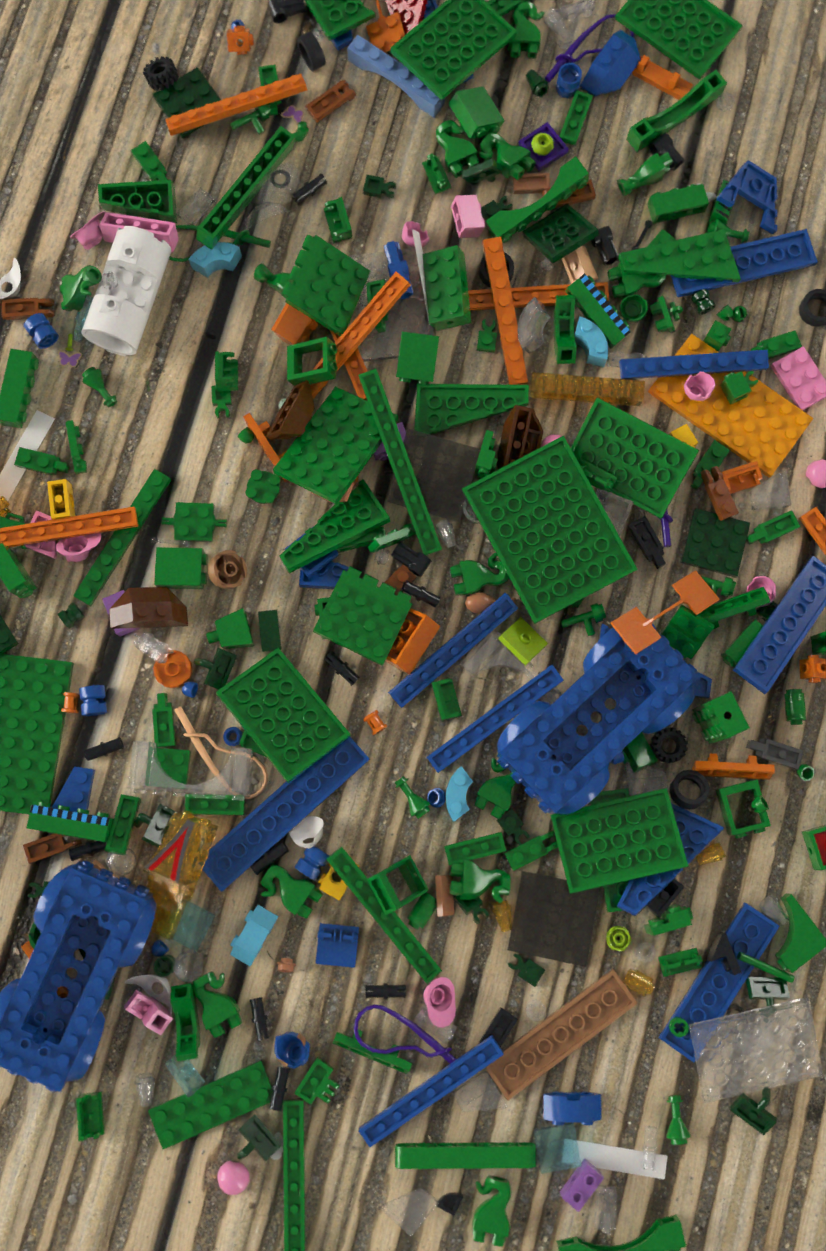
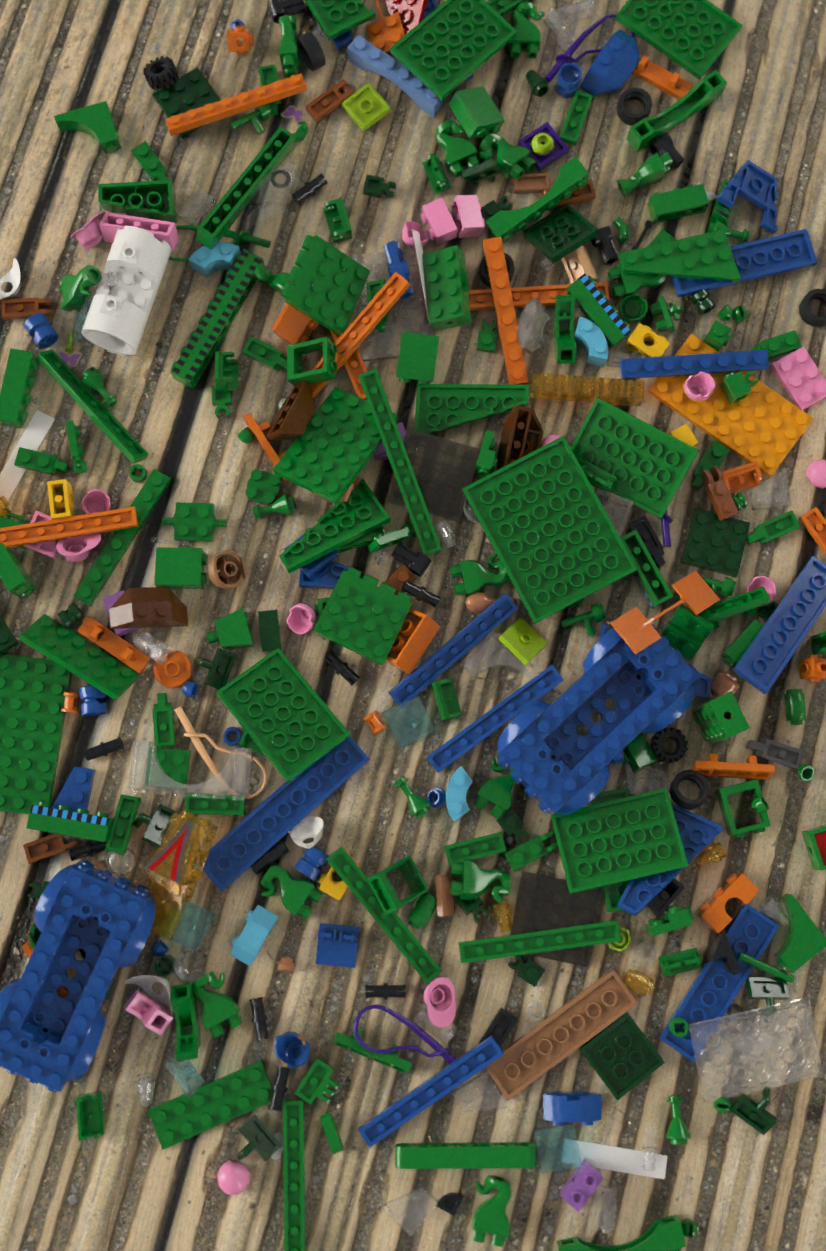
(79, 656): none -> green plate
(92, 120): none -> green arch
(92, 406): none -> green plate
(95, 502): none -> bright pink hair
(114, 644): none -> orange hinge
(132, 471): none -> green bush
(216, 320): none -> green brick
(265, 354): none -> green hinge
(284, 505): none -> green piece
(288, 47): none -> green hips
(301, 618): none -> bright pink hair
(331, 1133): none -> green beam
(366, 107): none -> lime plate
(408, 721): none -> clear light blue plate
(439, 221): none -> bright pink brick
(539, 941): none -> green plate
(621, 1055): none -> dark green plate
(623, 230): none -> green arm
(637, 94): none -> black tyre
(643, 333): none -> yellow brick
(648, 574): none -> green brick
(685, 1226): none -> green hinge
(714, 912): none -> orange arch
(723, 684): none -> nougat head
(723, 1100): none -> green hinge
(739, 501): none -> green bush

